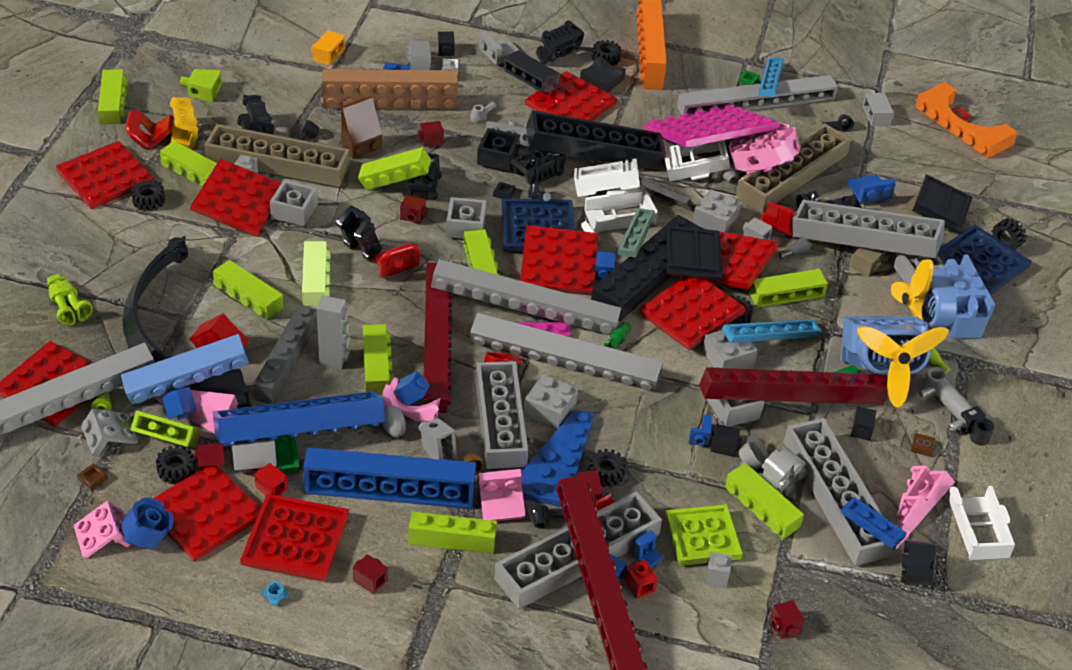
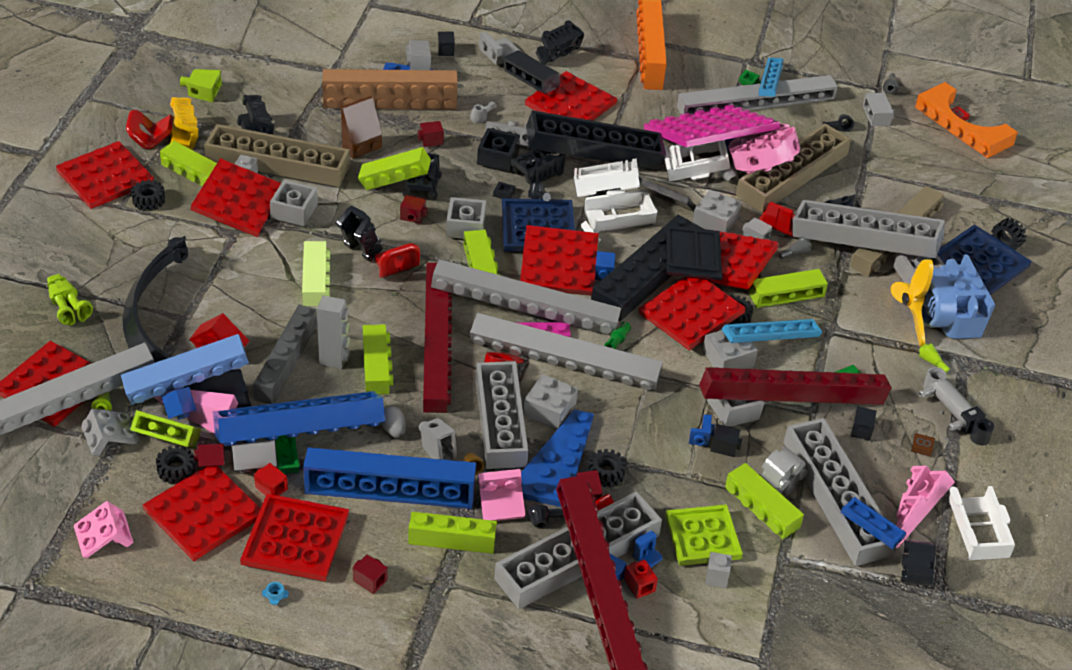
(92, 476): reddish brown tile -> none
(112, 96): lime brick -> none
(146, 523): blue brick -> none
(248, 289): lime brick -> none
(309, 130): black bar -> none
(328, 47): light orange brick -> none
(411, 388): blue brick -> none
(416, 413): bright pink animal -> none
(450, 64): white tile -> none
(603, 75): black brick -> none
(607, 50): black tyre -> none
(636, 232): sand green tile -> none
(753, 453): light grey piece -> none
(787, 619): dark red brick -> none
(811, 196): black wheel -> none
(871, 188): blue bracket -> none
(890, 85): none -> dark grey cone
(890, 348): brick -> none
(942, 202): black piece -> none

